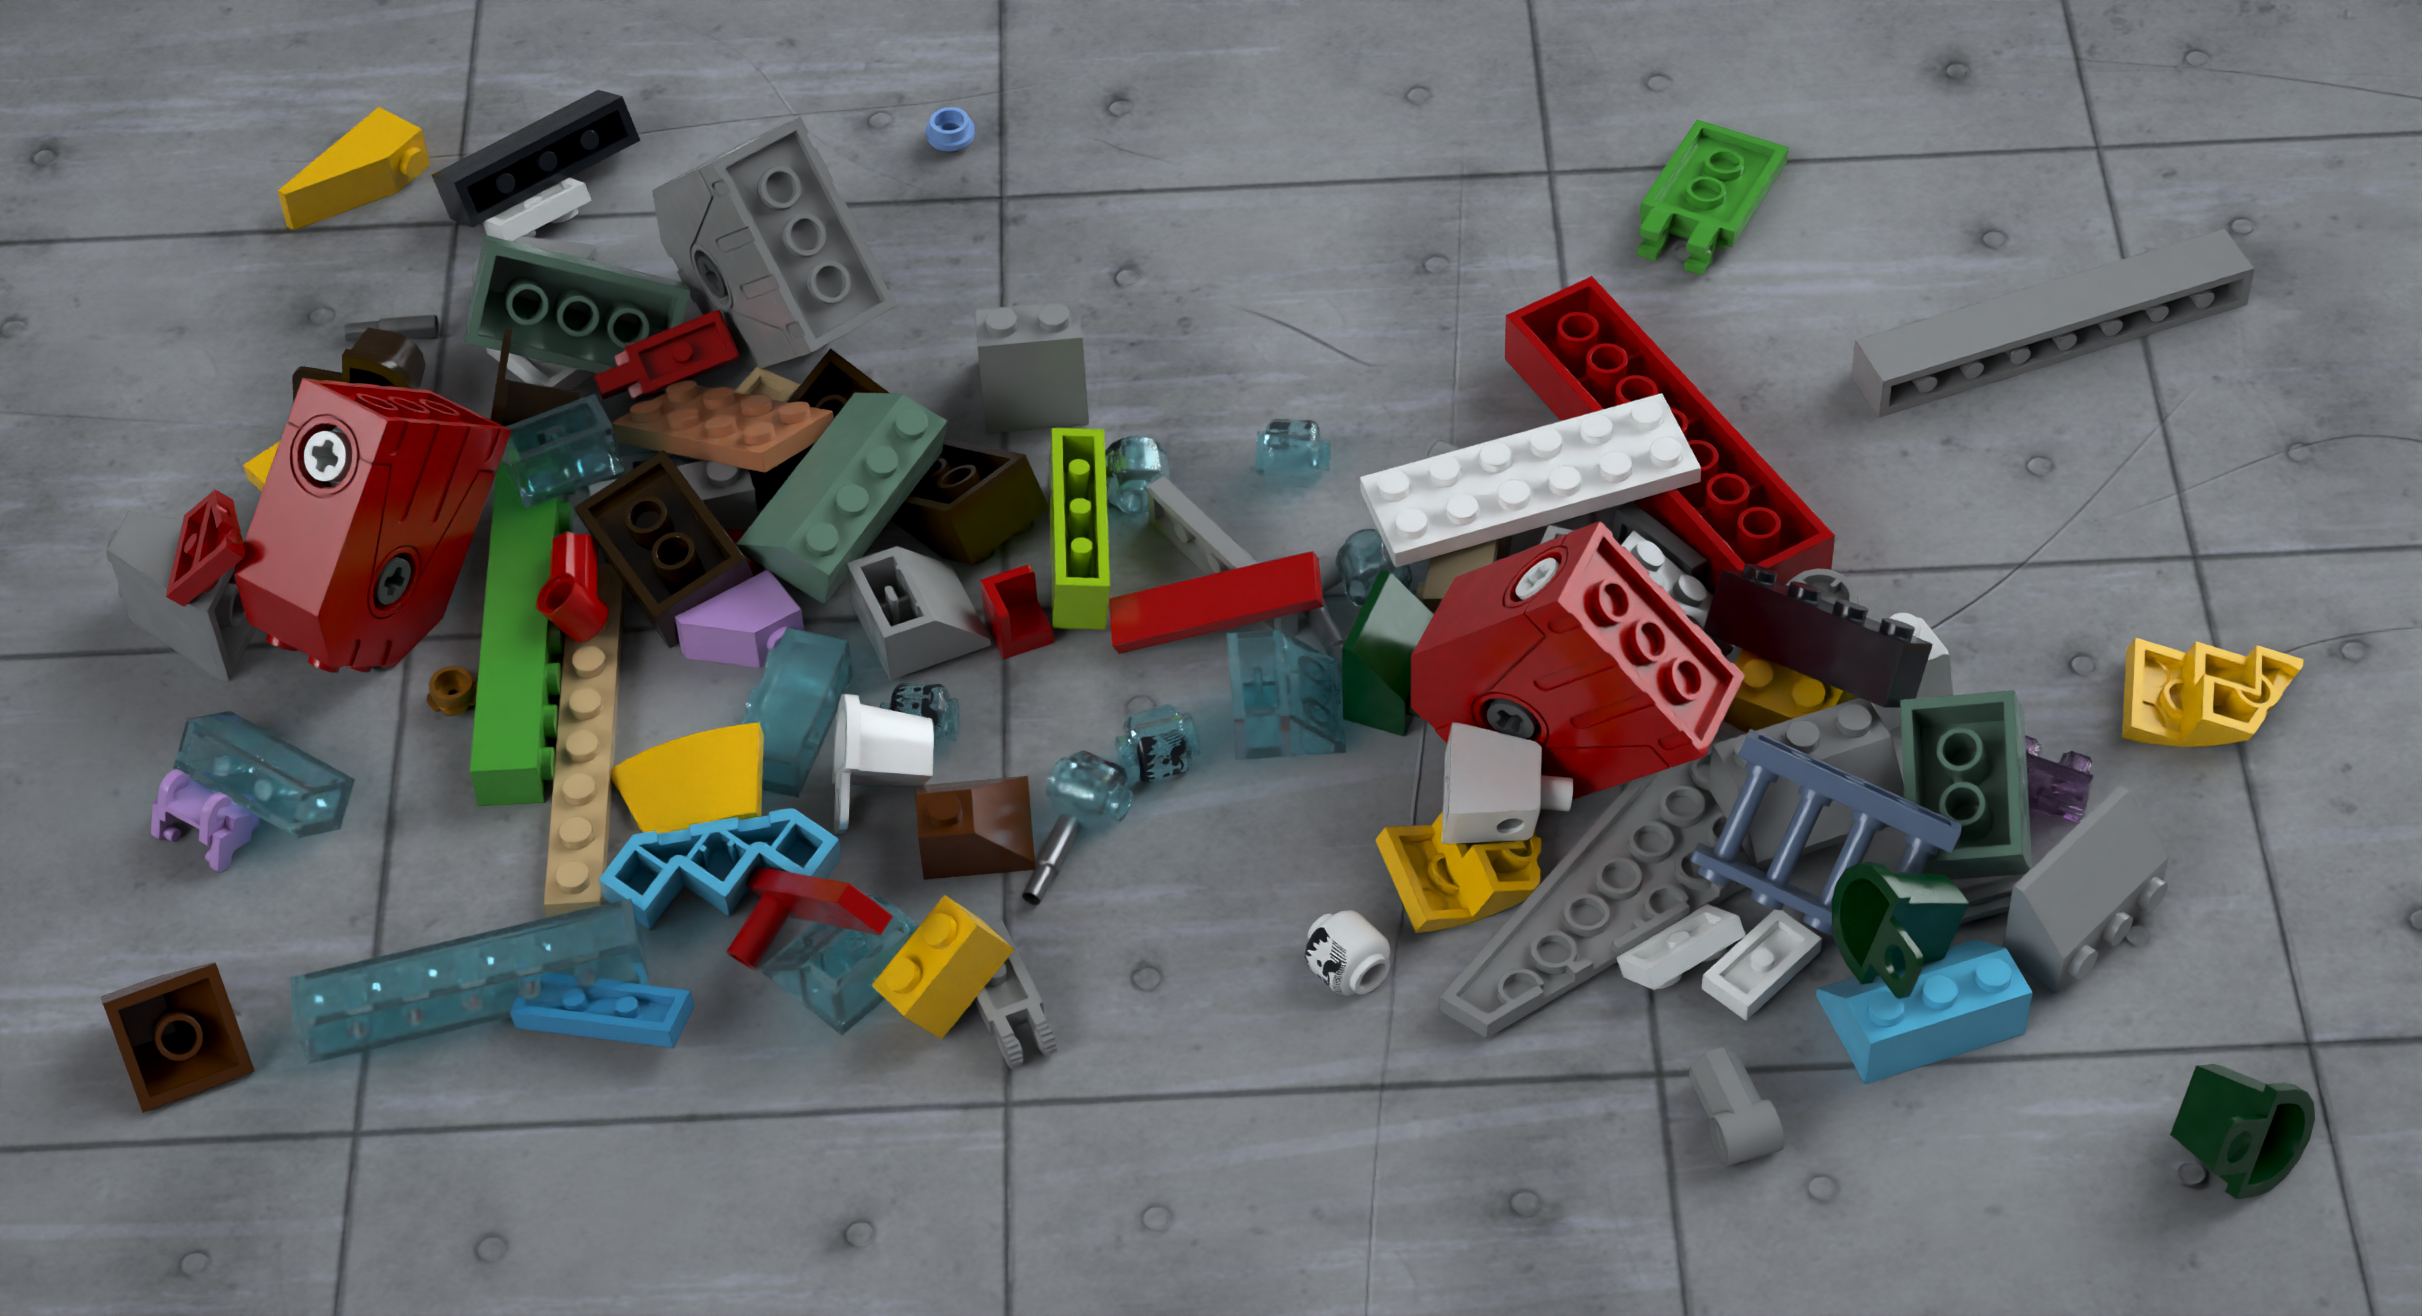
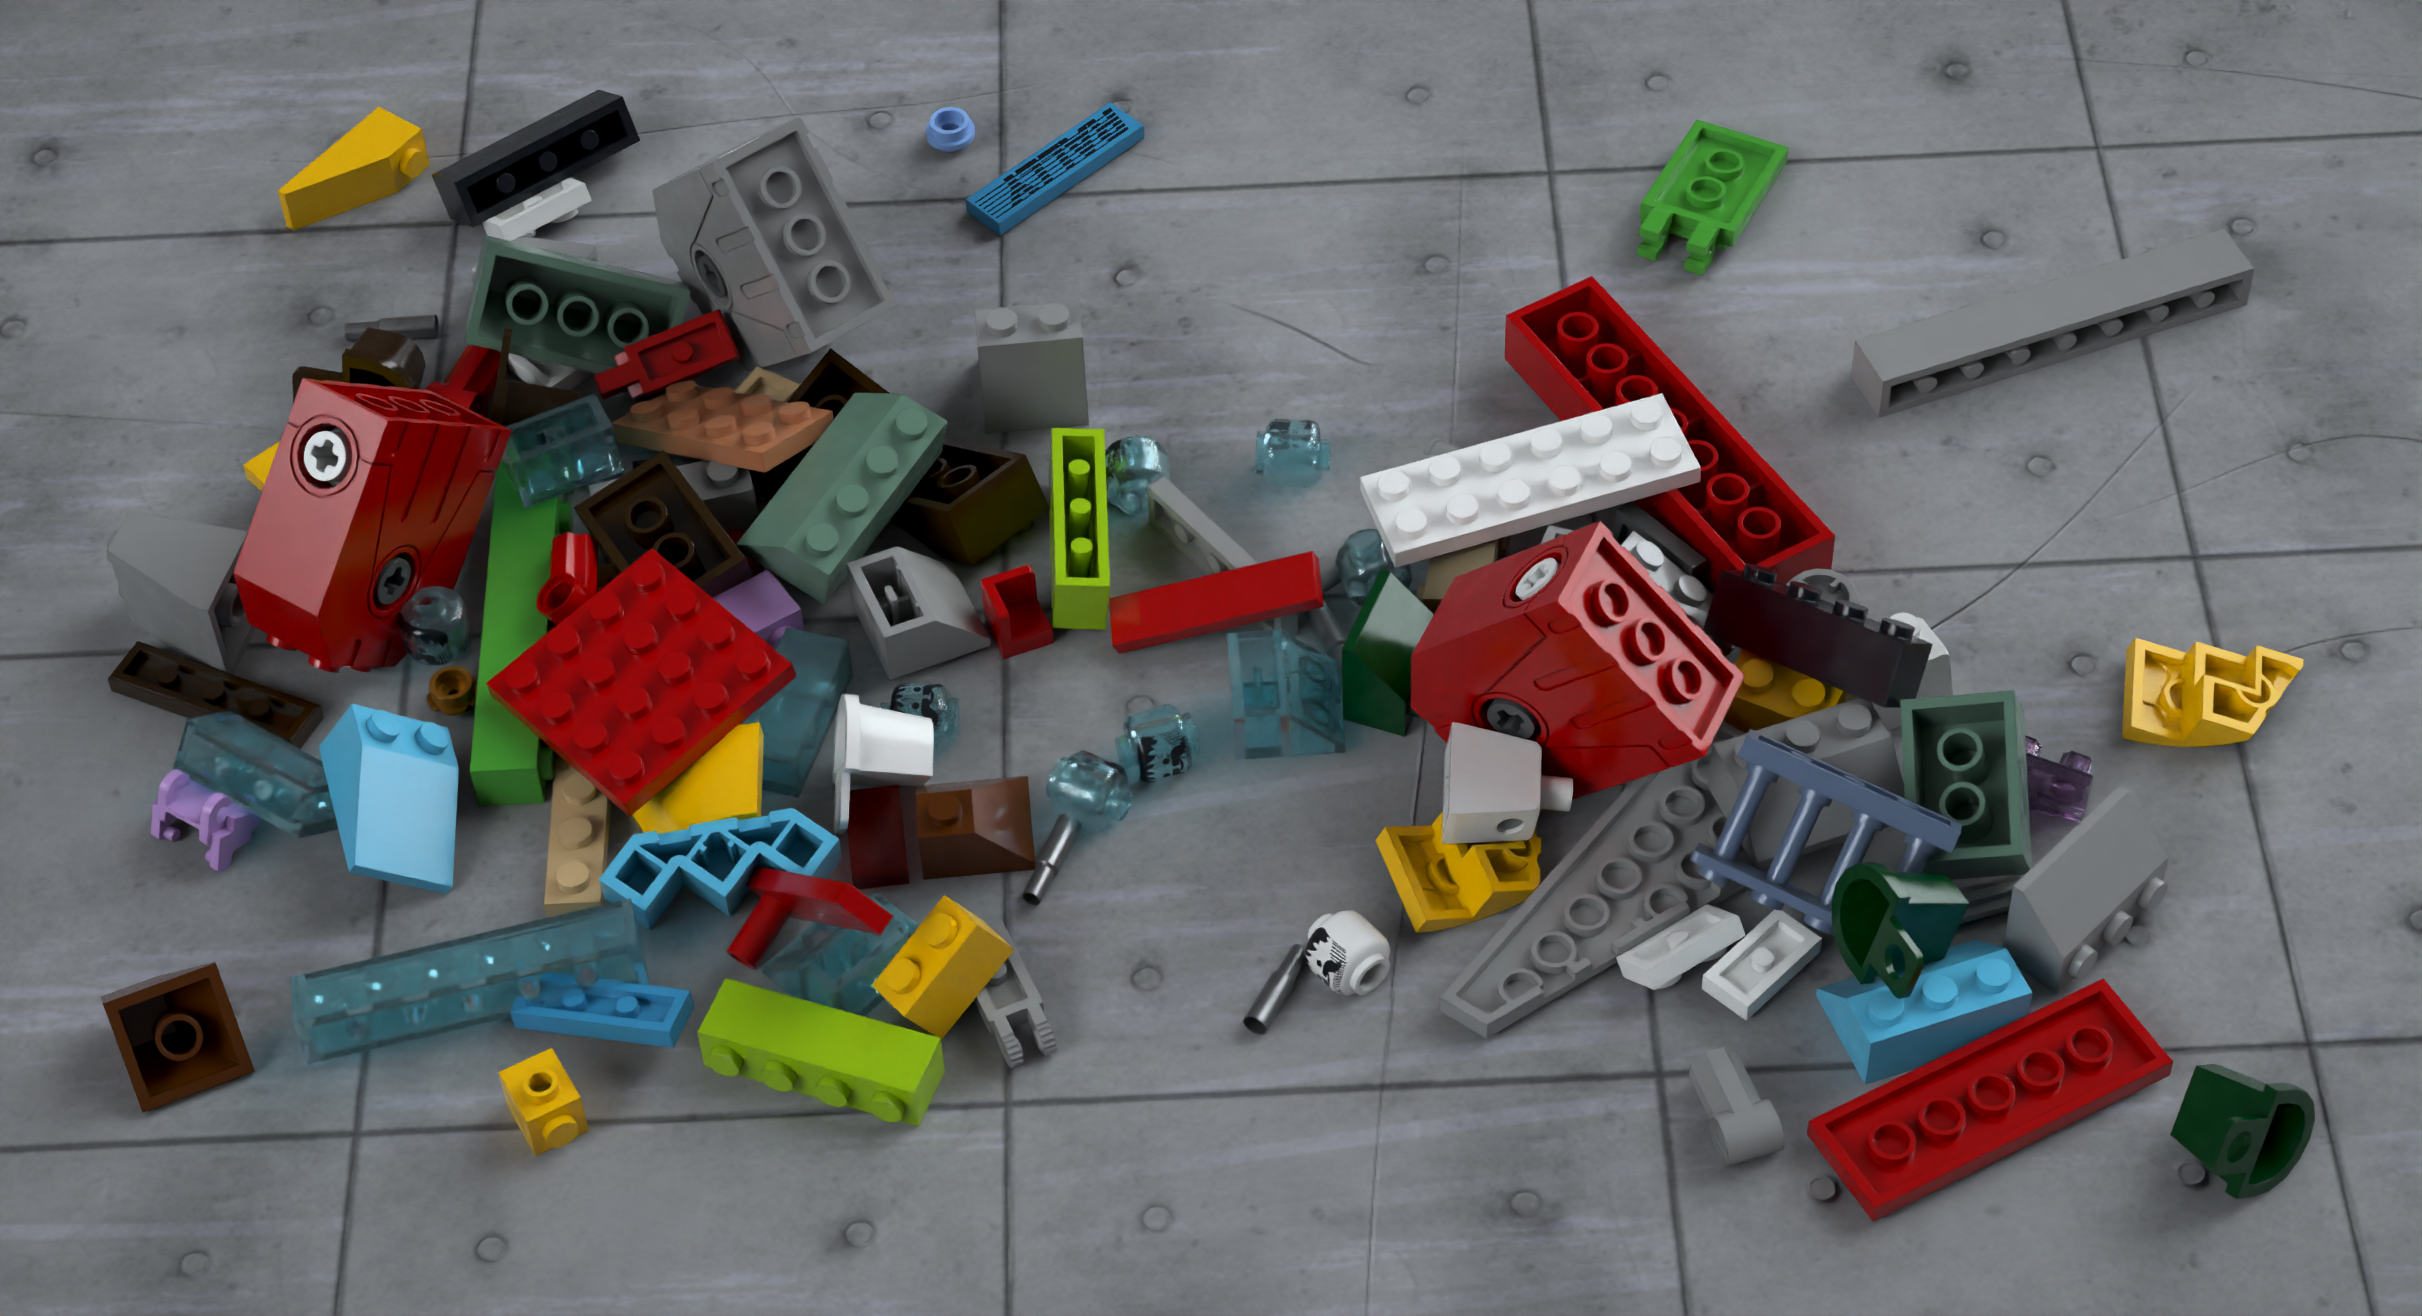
(201, 690): none -> dark brown tile
(206, 548): red wing -> none
(394, 796): none -> medium azure slope
(435, 628): none -> clear light blue head
(471, 379): none -> red piece
(543, 1101): none -> yellow brick
(641, 681): none -> red plate
(821, 1052): none -> lime brick
(877, 838): none -> clear red tile
(1054, 168): none -> dark azure tile
(1275, 991): none -> flat silver pin
(1988, 1099): none -> red plate

